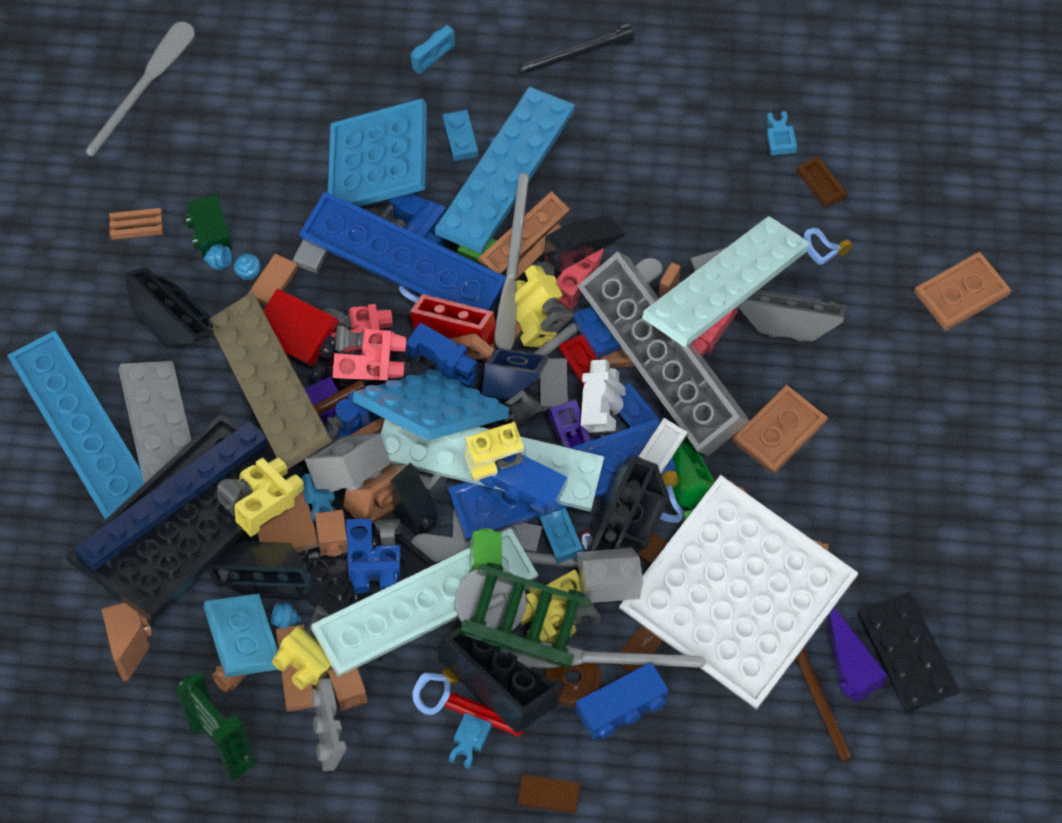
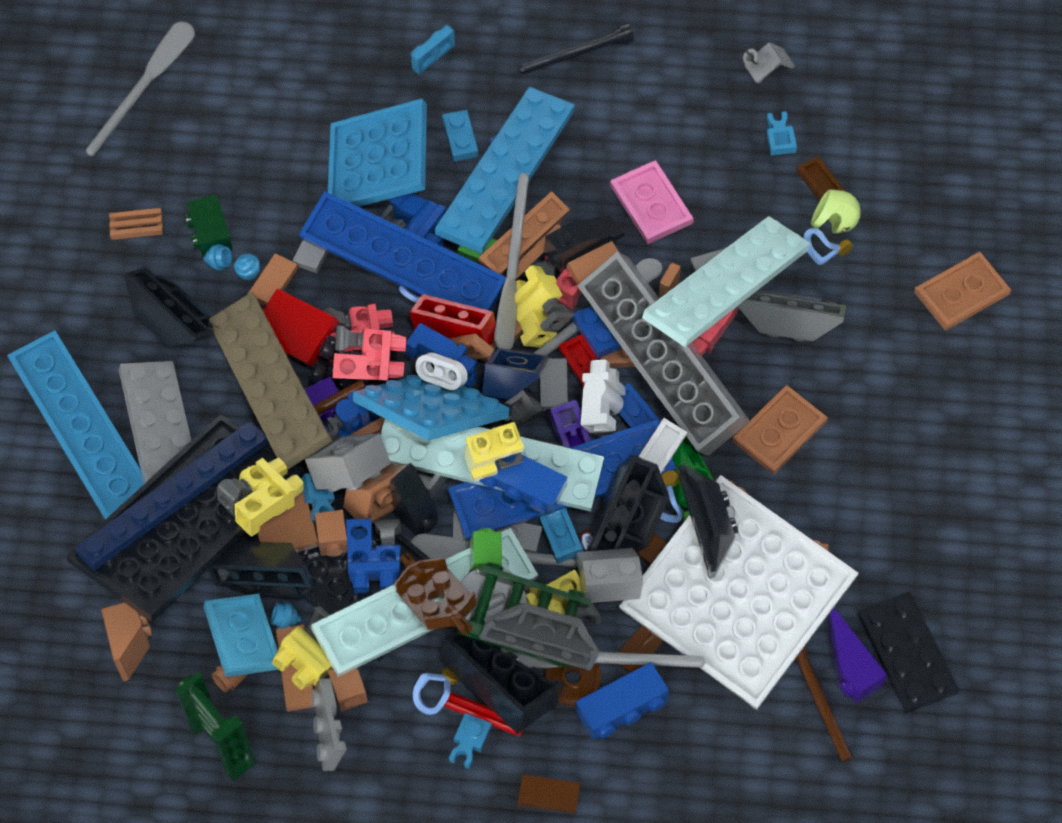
(430, 580): none -> reddish brown plate
(444, 370): none -> white plate
(542, 634): none -> dark grey wedge
(588, 263): none -> nougat tile
(651, 202): none -> bright pink plate
(709, 517): none -> black wedge
(762, 63): none -> light grey bracket
(840, 209): none -> yellowish green helmet

